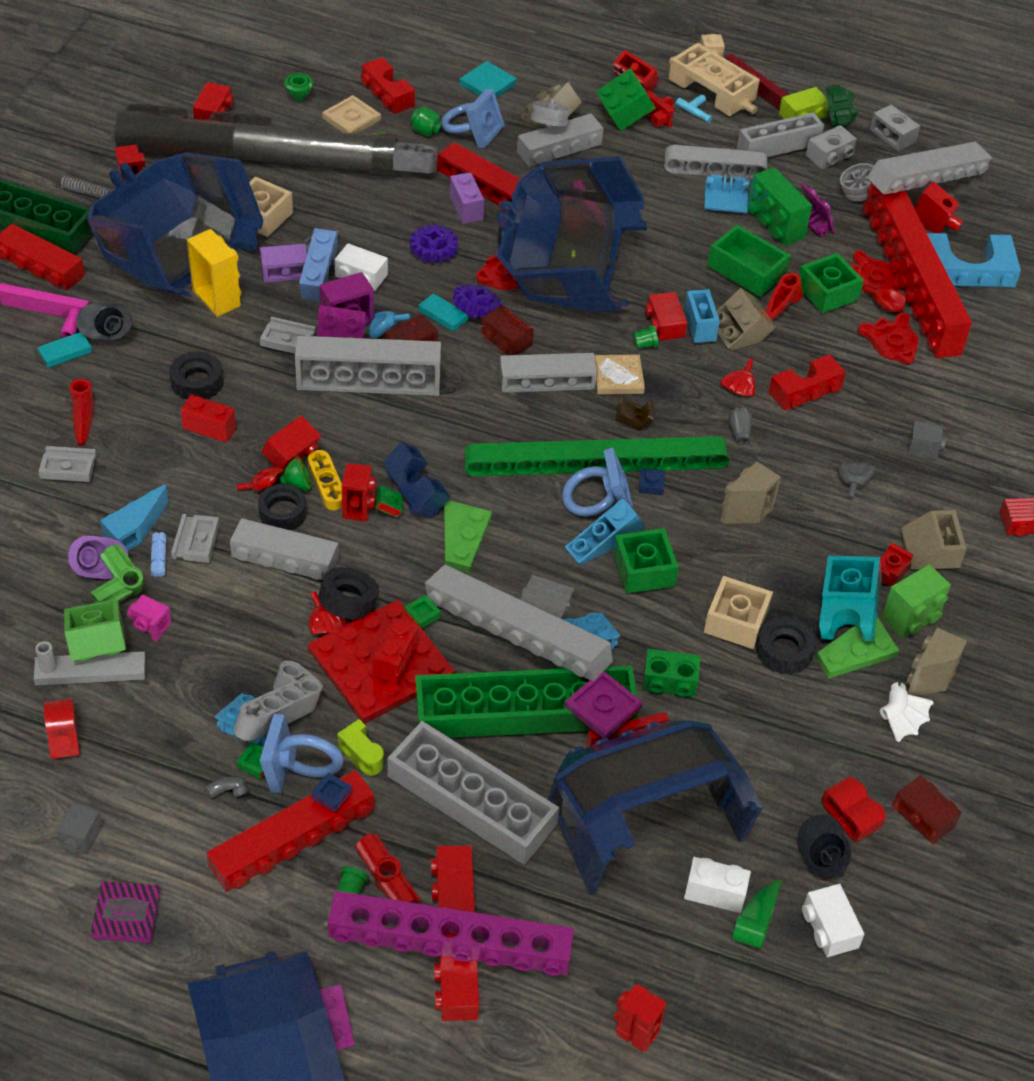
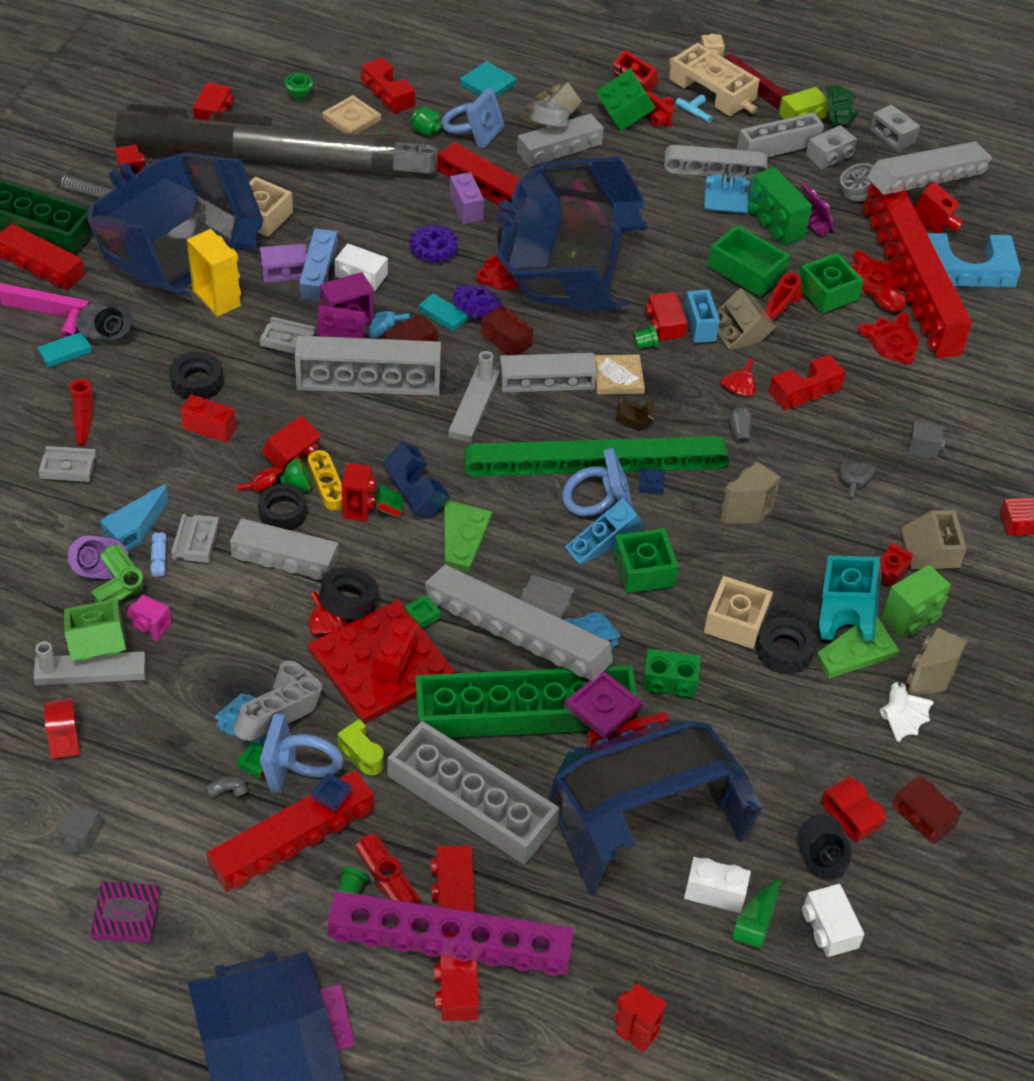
(475, 399): none -> light grey piece

